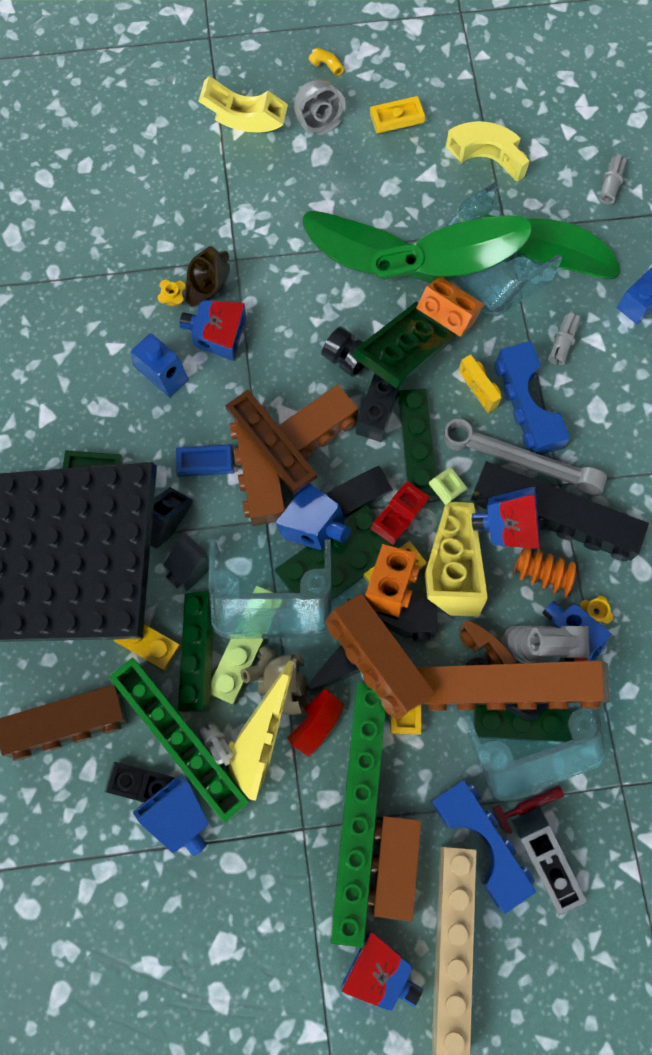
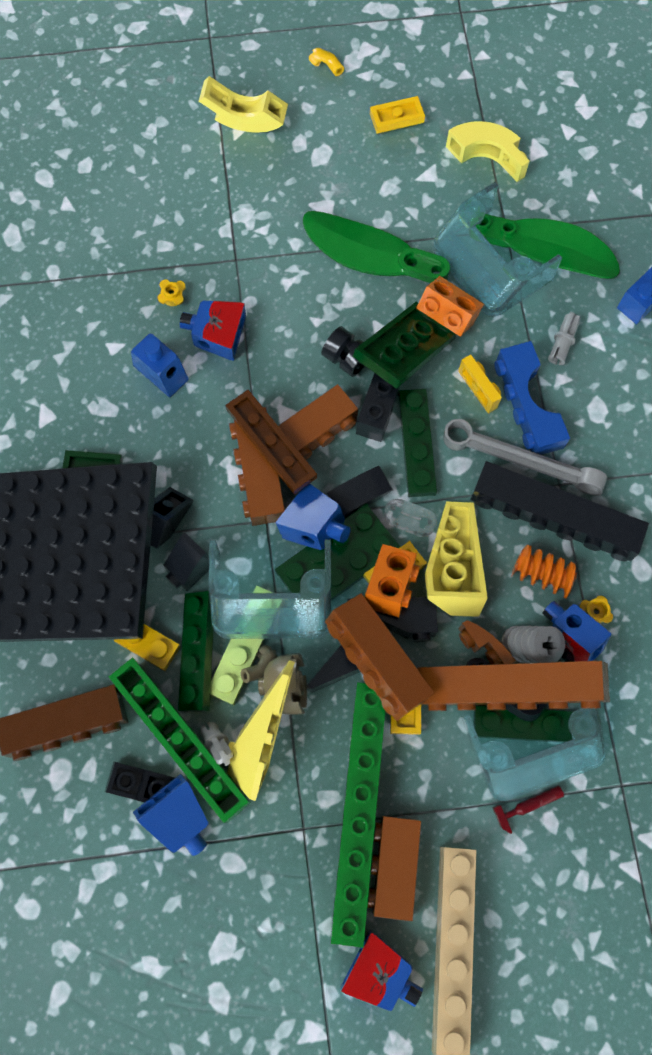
(204, 460): blue tile -> none
(206, 275): dark brown hat -> none
(319, 106): light grey cylinder -> none
(323, 715): red slope -> none
(400, 513): red slope -> none
(447, 485): yellowish green tile -> none
(457, 248): green plant -> none
(505, 880): blue arch -> none
(511, 519): torso -> none
(549, 861): black slope -> none
(563, 641): light grey piece -> none
(612, 179): light grey axle -> none

